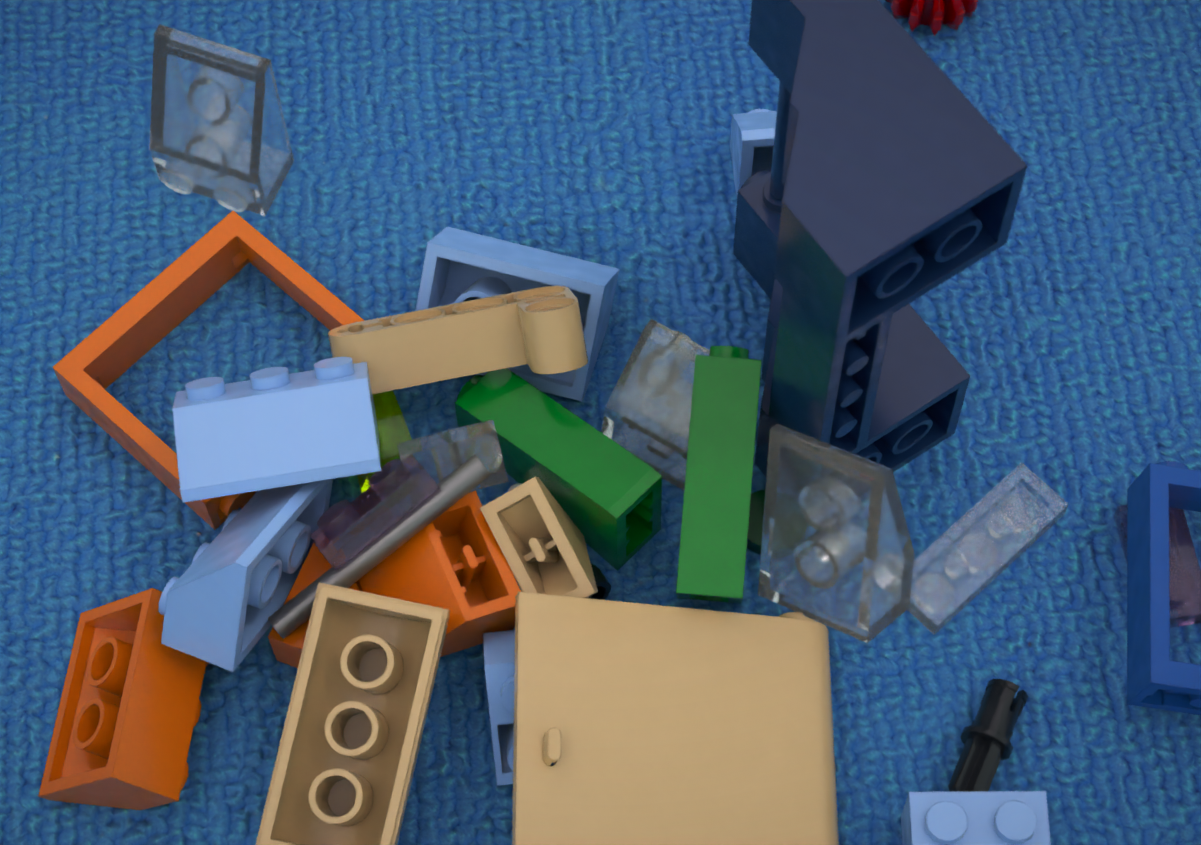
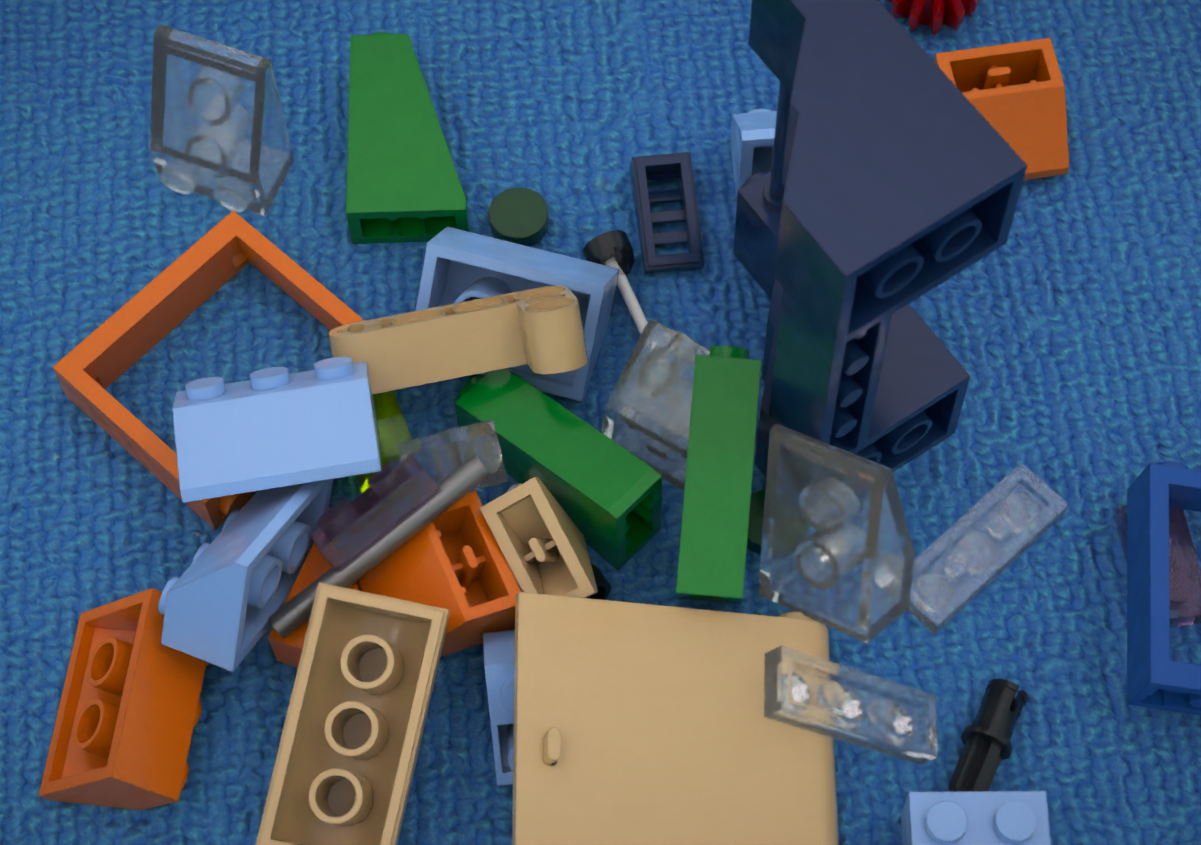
(397, 155): none -> green slope
(519, 216): none -> dark green tile
(616, 251): none -> black hinge
(666, 169): none -> dark blue slope
(850, 705): none -> clear plate
(1020, 96): none -> orange slope

